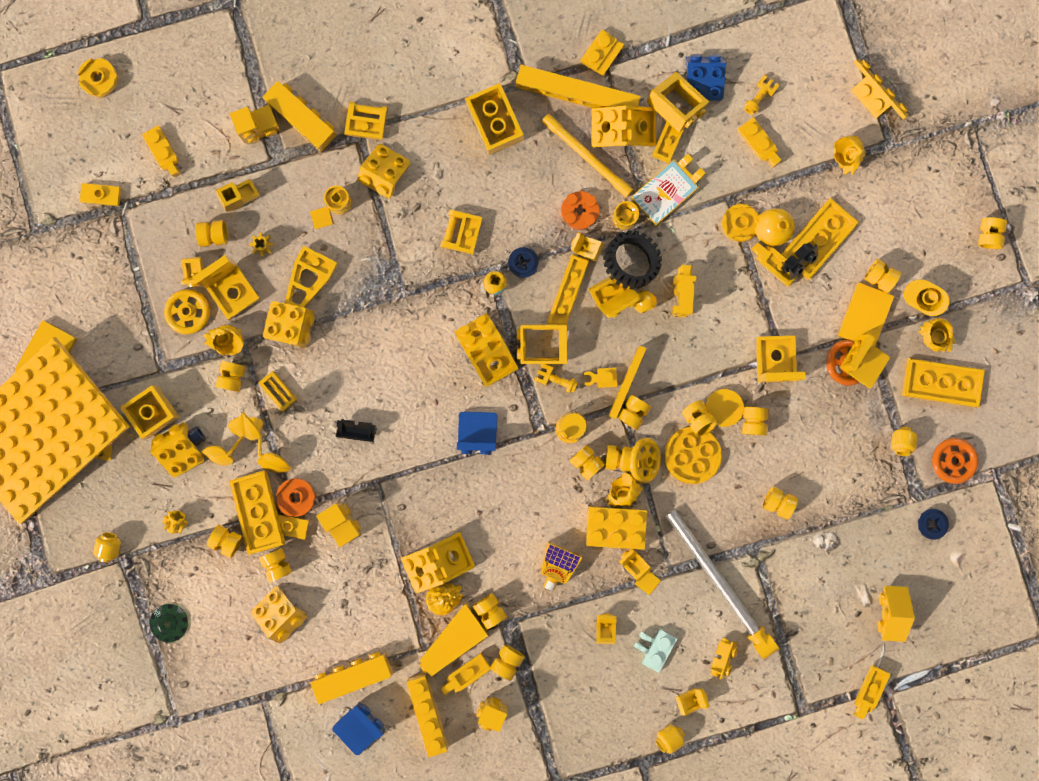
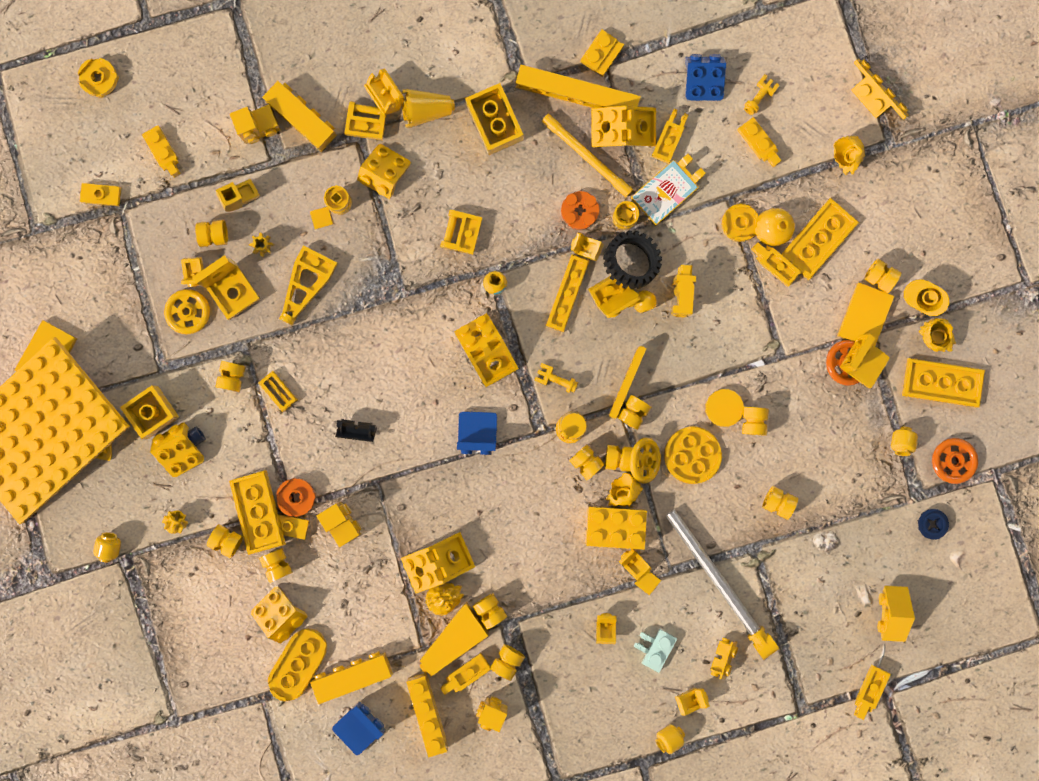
(175, 616): clear green dish -> none
(225, 340): yellow hair -> none
(250, 429): yellow plant -> none
(289, 324): yellow bracket -> none
(297, 664): none -> yellow tile
(384, 92): none -> yellow hinge
(424, 107): none -> yellow cone
(527, 254): dark blue gear -> none
(558, 565): torso -> none
(563, 344): yellow window -> none
(605, 377): yellow plate -> none
(670, 112): yellow window -> none
(700, 419): yellow wheel -> none
(777, 371): yellow bracket -> none
(807, 255): black hinge -> none
(992, 240): yellow wheel -> none

